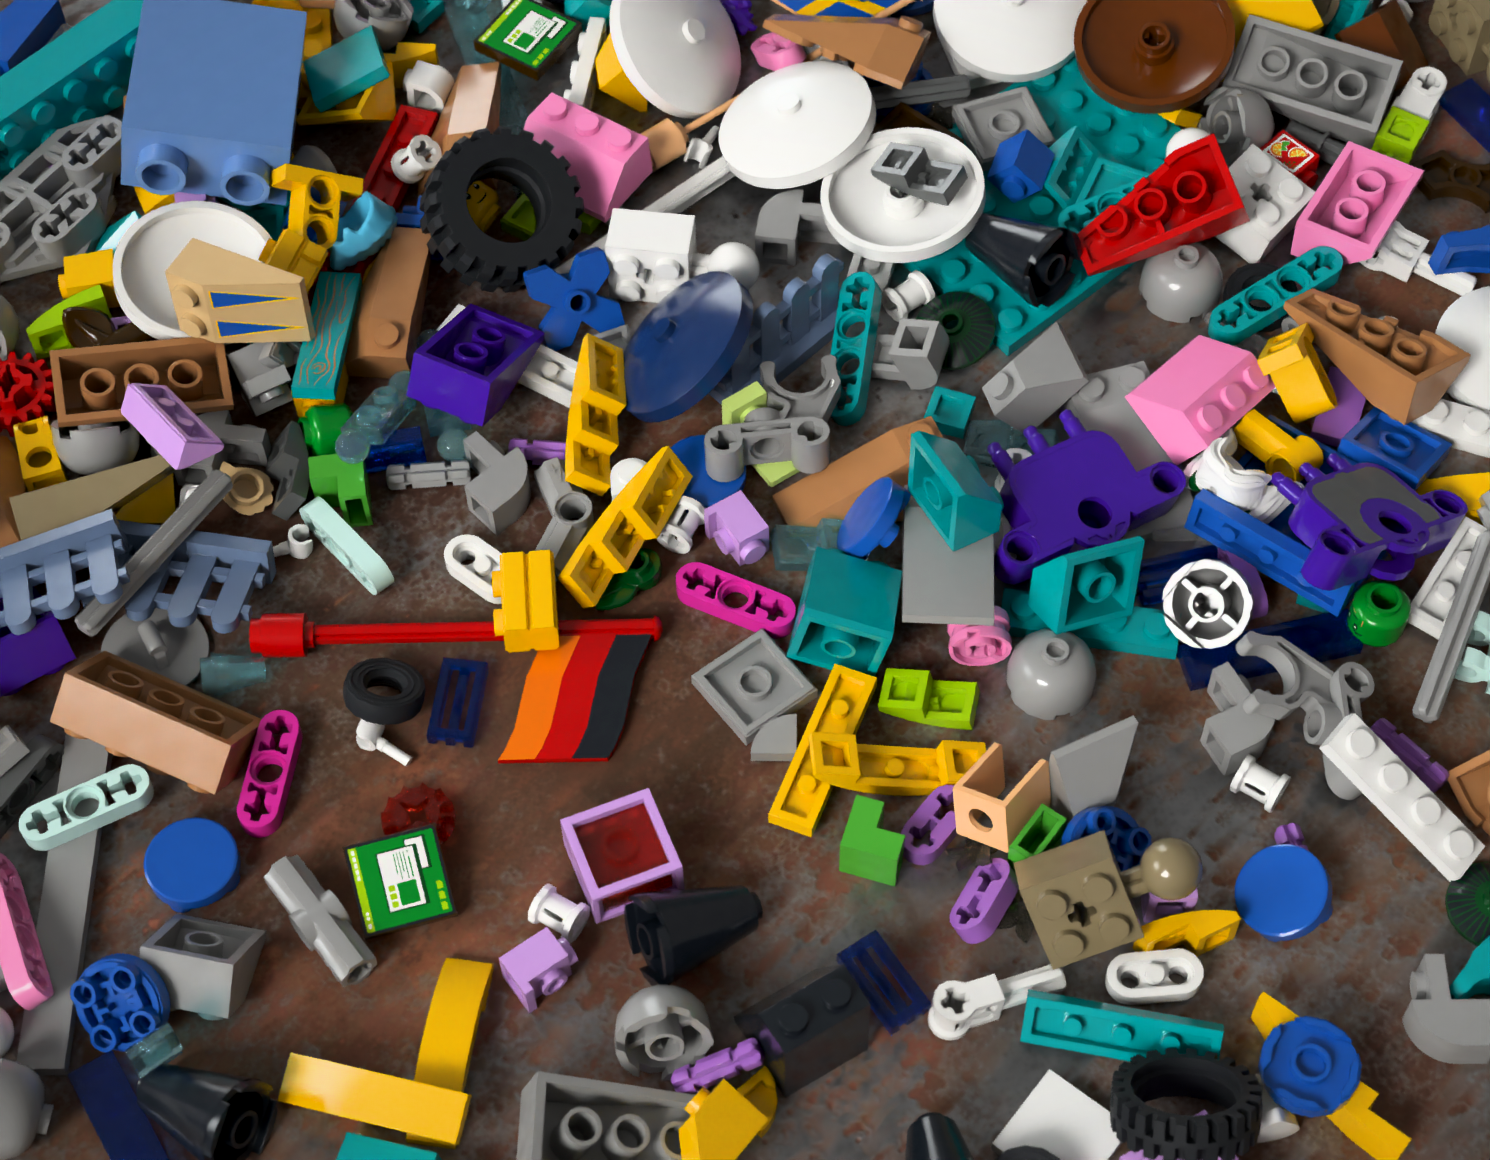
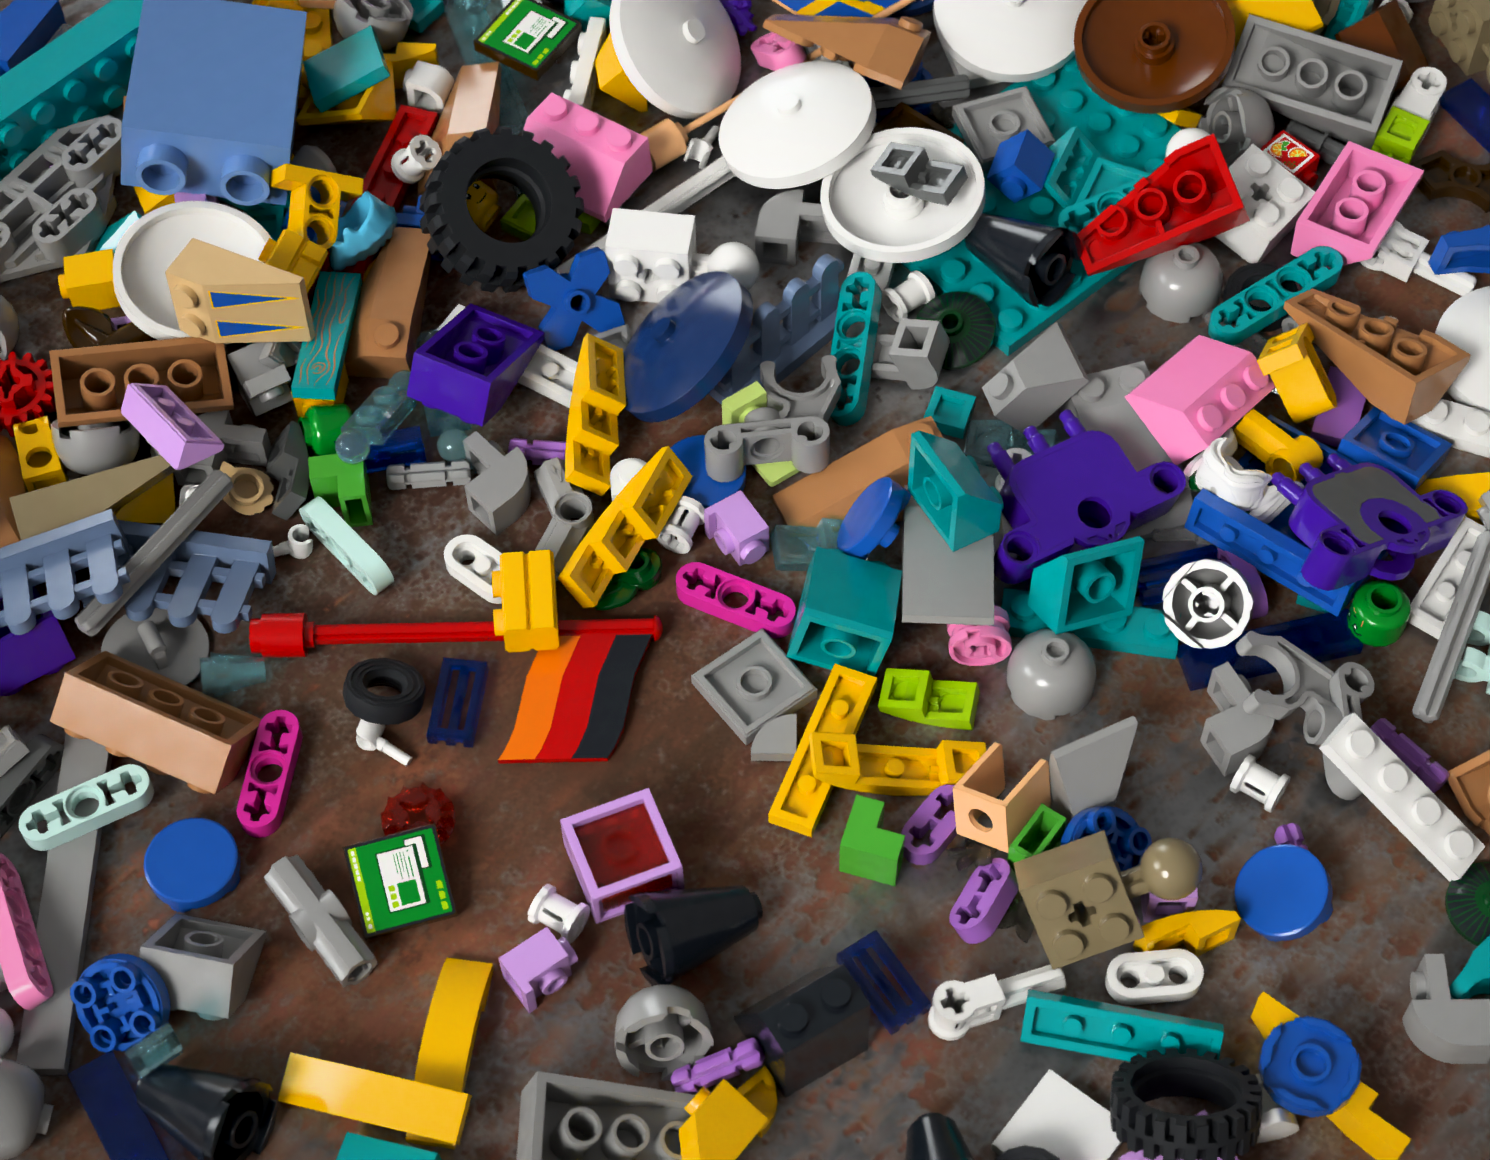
(48, 331): lime slope -> none

